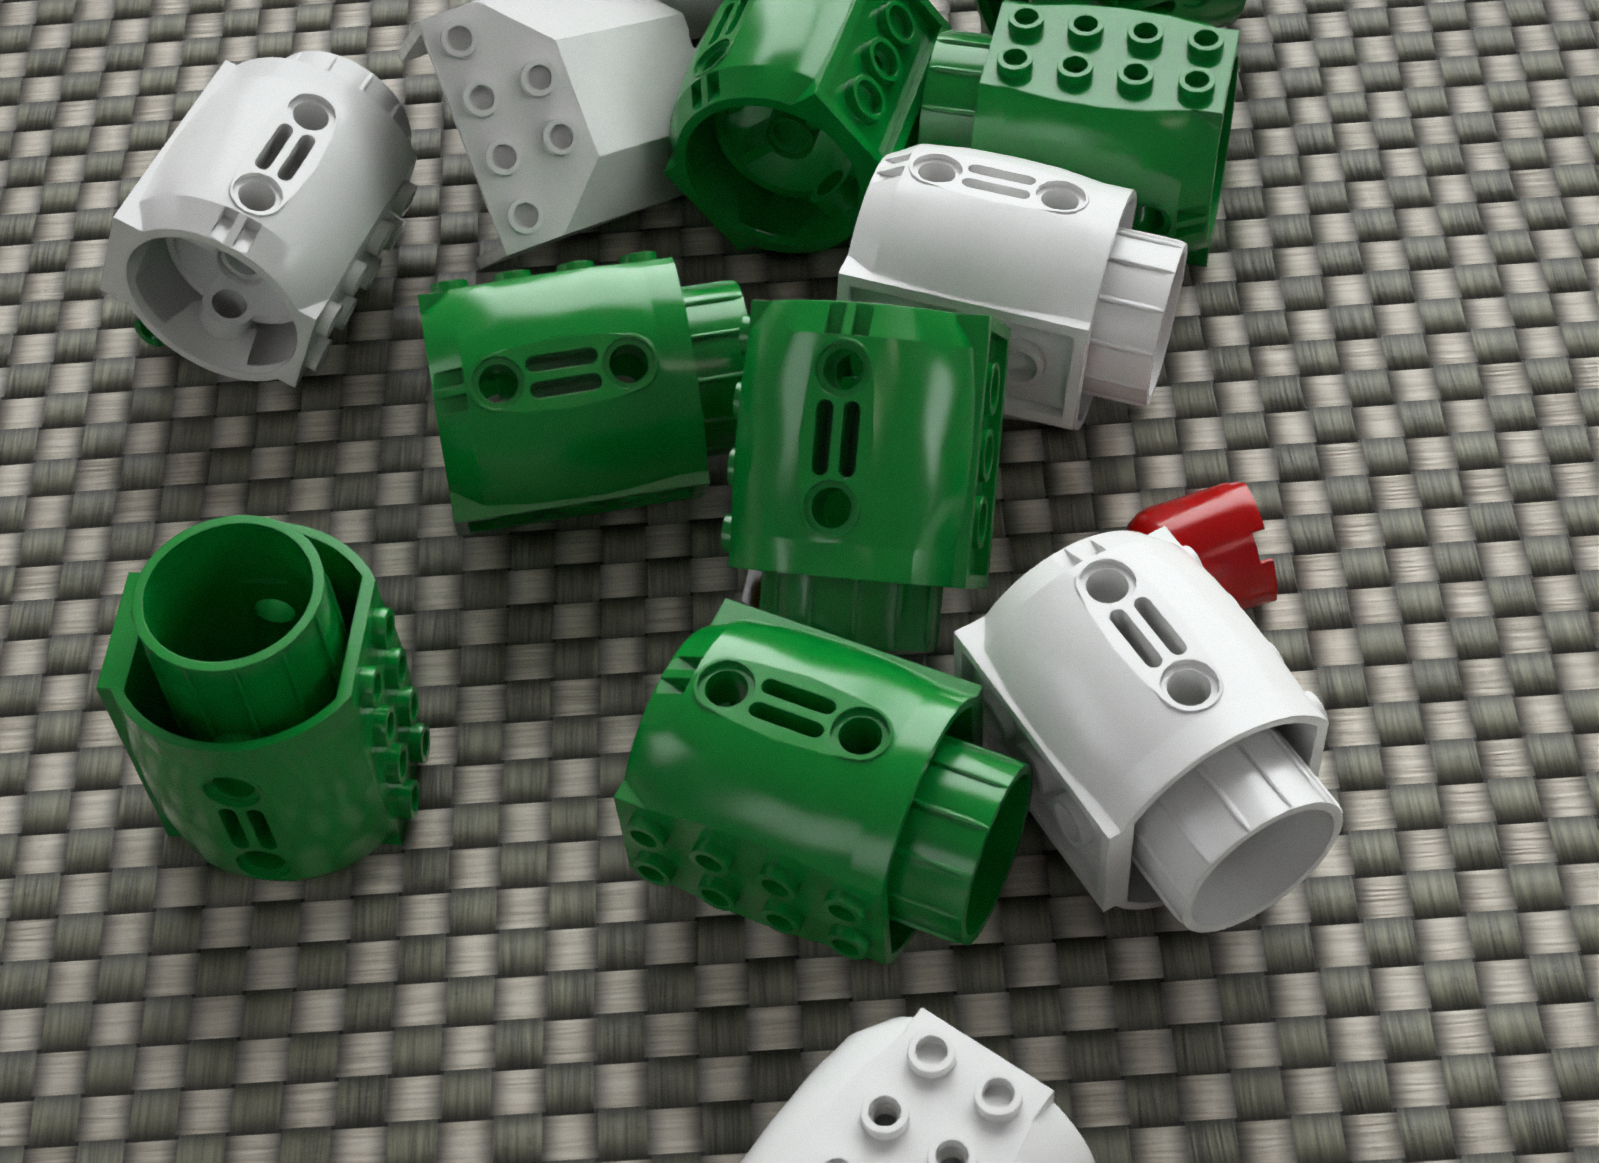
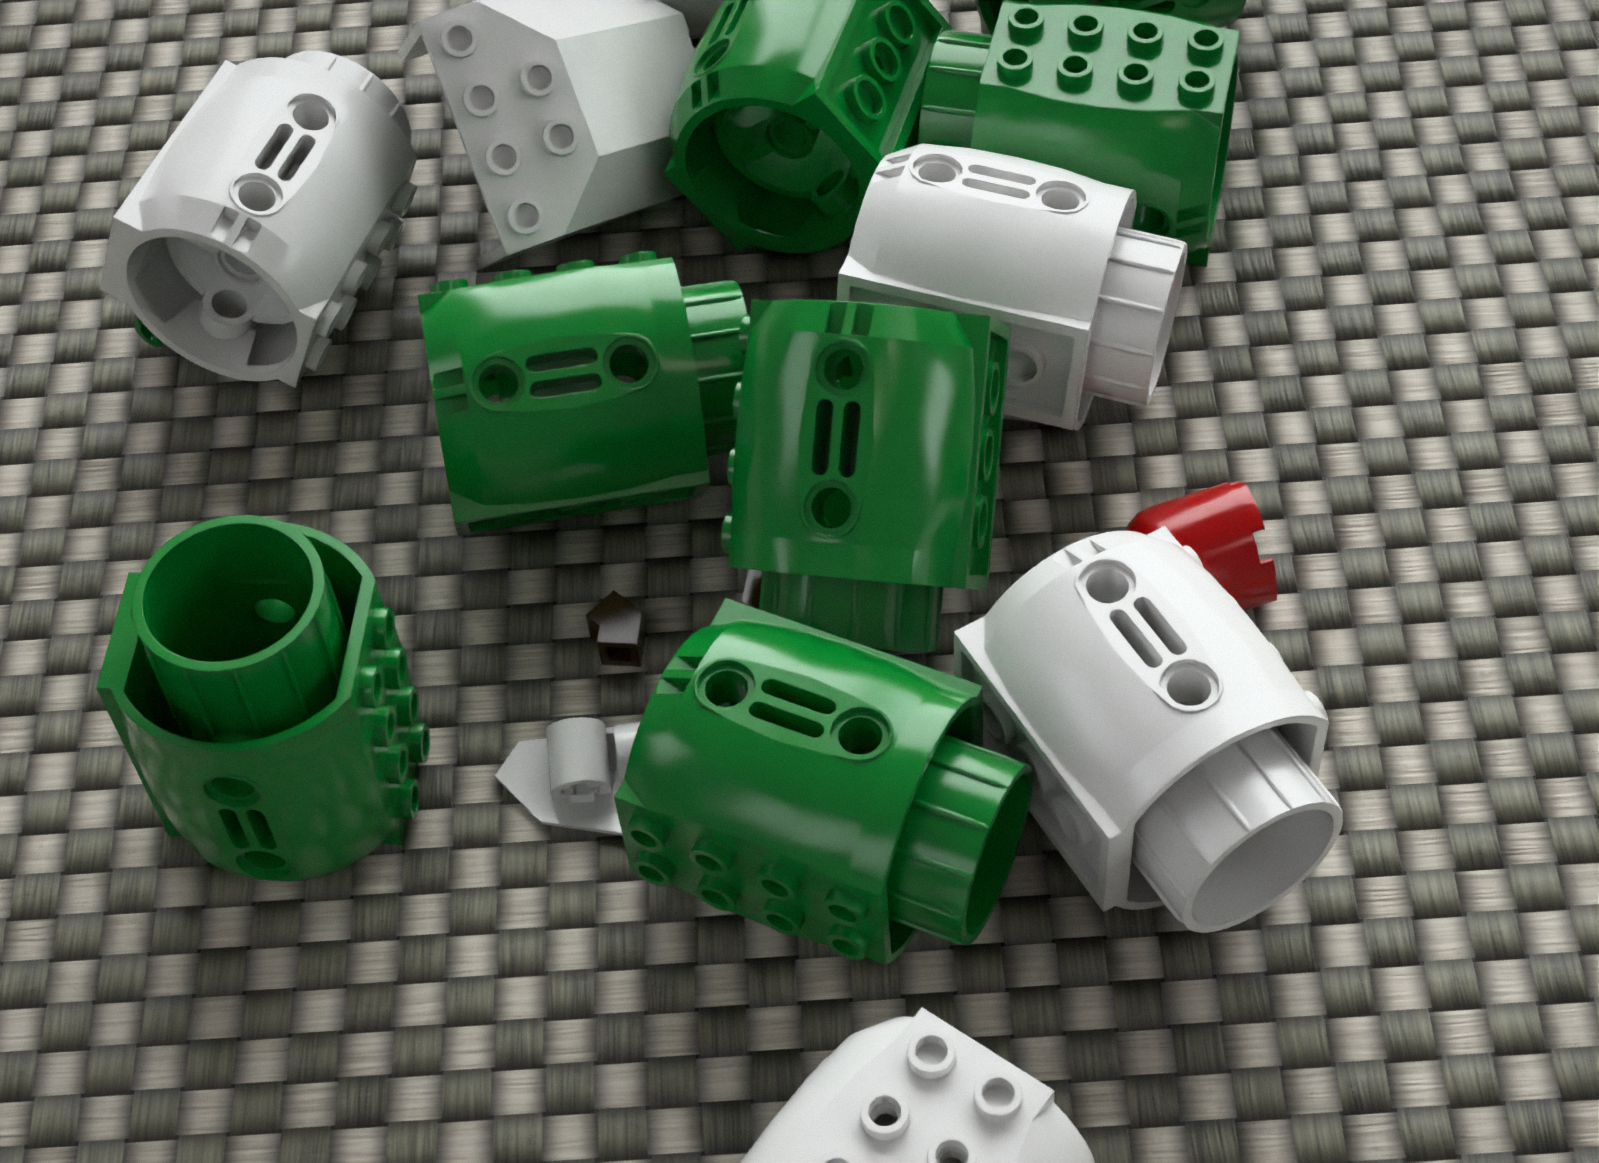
(571, 773): none -> white panel
(618, 631): none -> dark brown piece

